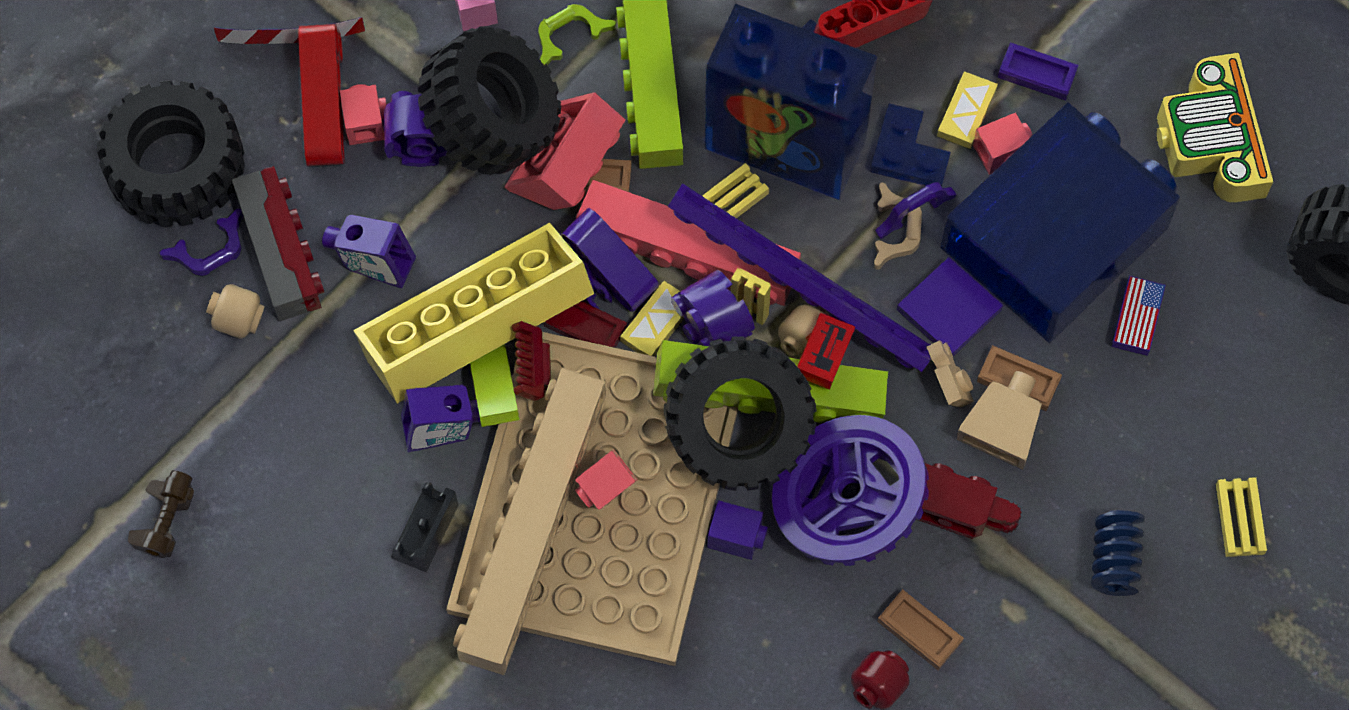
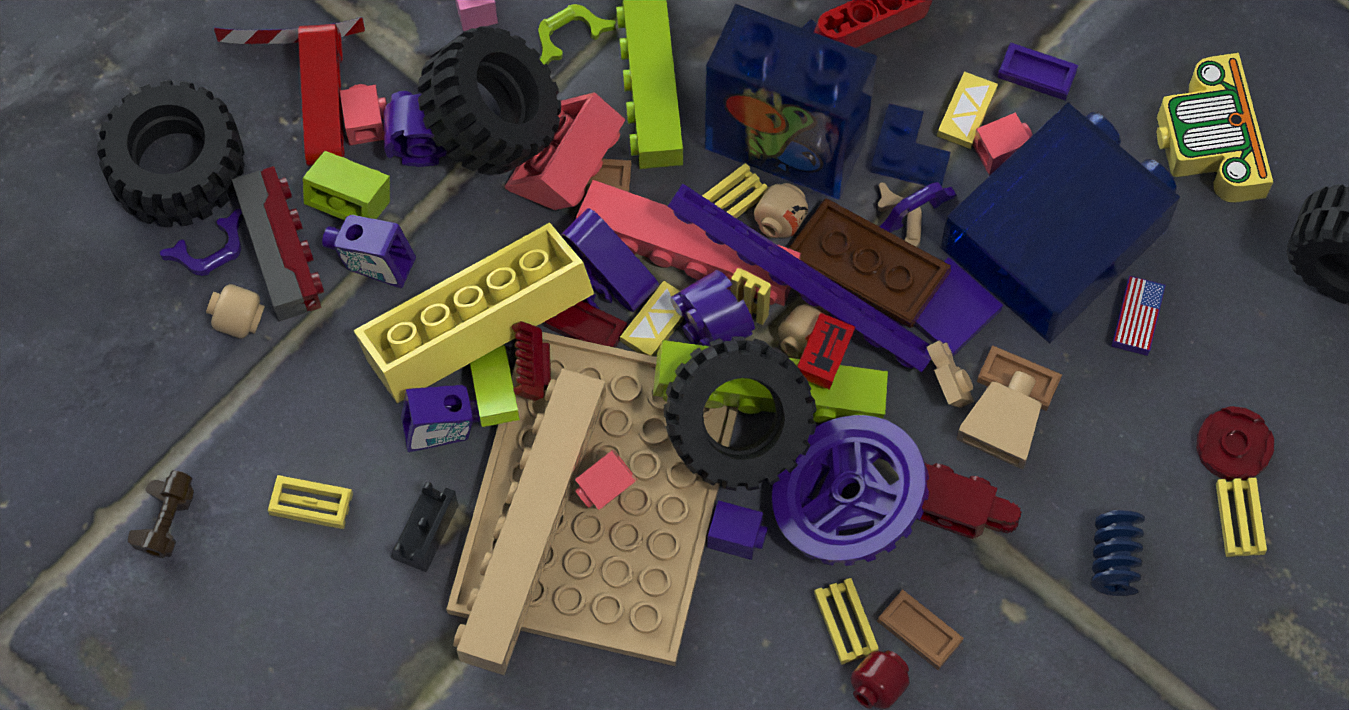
(305, 515): none -> light yellow tile
(345, 188): none -> lime brick
(781, 210): none -> tan head
(835, 590): none -> light yellow tile
(870, 262): none -> reddish brown tile
(1235, 443): none -> dark red tile

